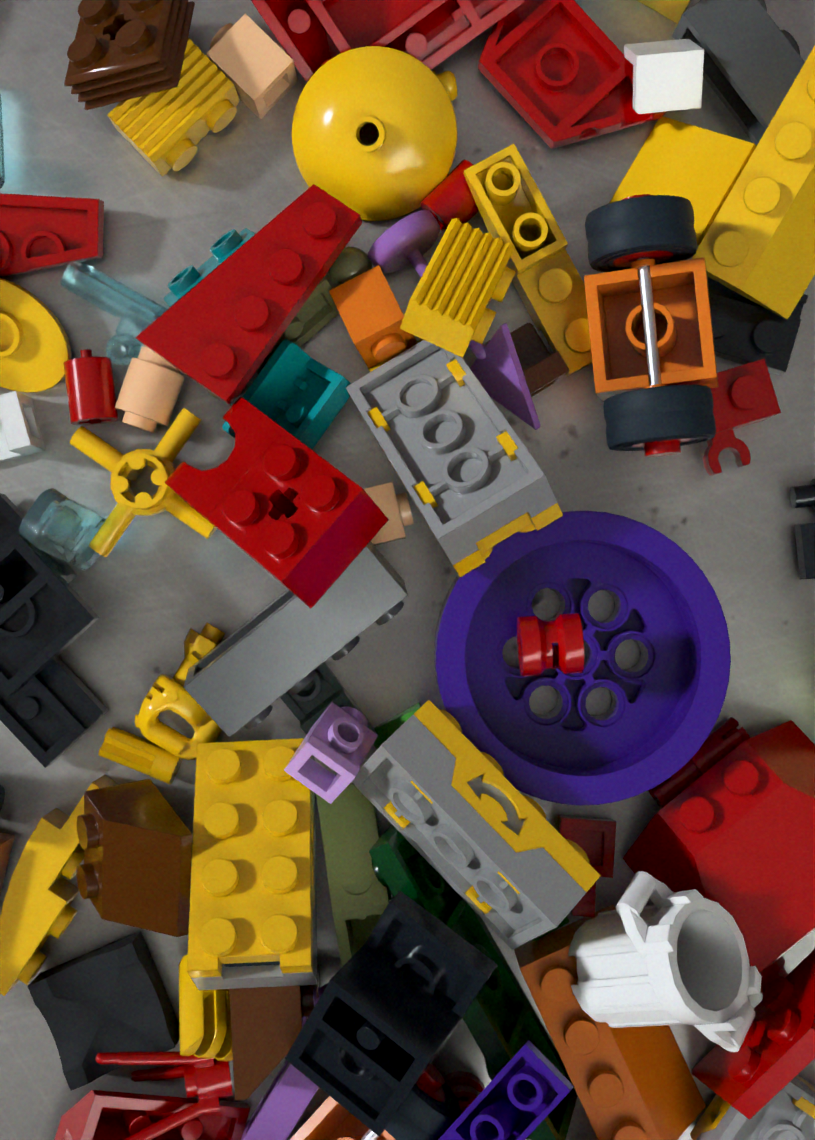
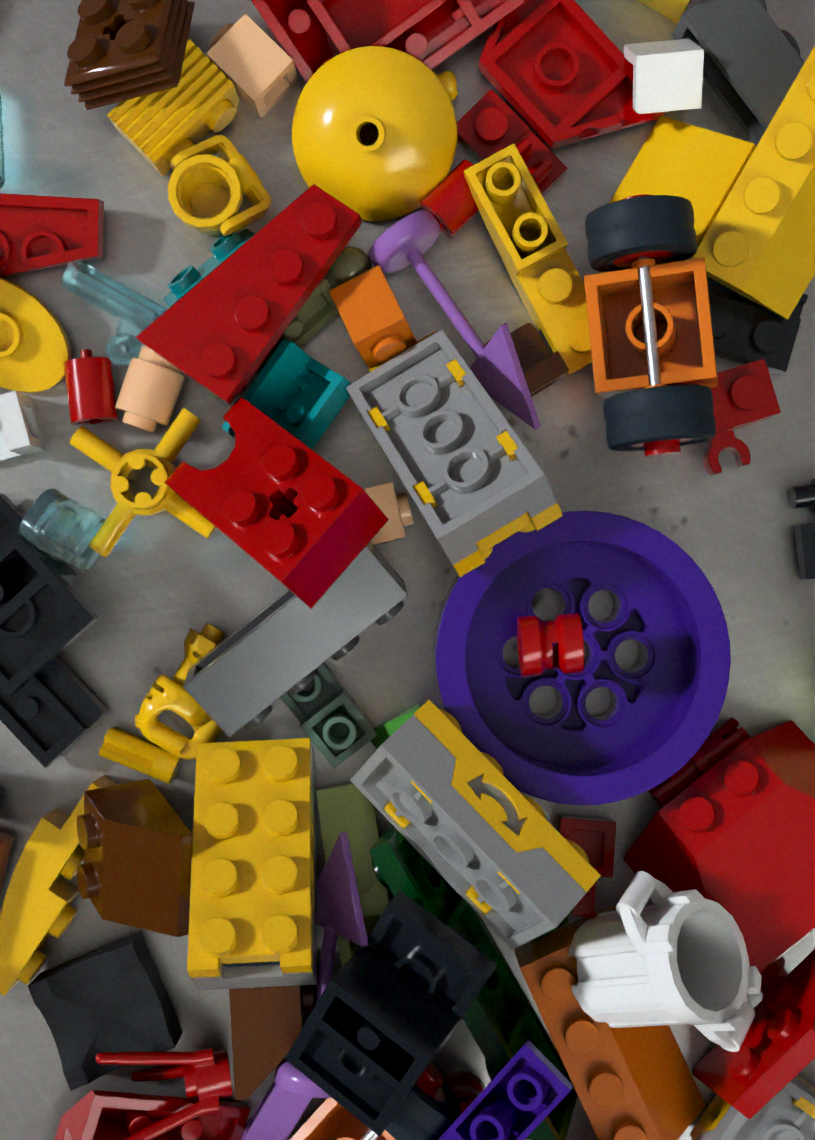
(203, 1019): yellow arm -> none
(209, 189): none -> yellow piece
(338, 740): lavender brick -> none
(340, 914): none -> medium lavender piece
(457, 288): yellow brick -> none
(494, 126): none -> red plate

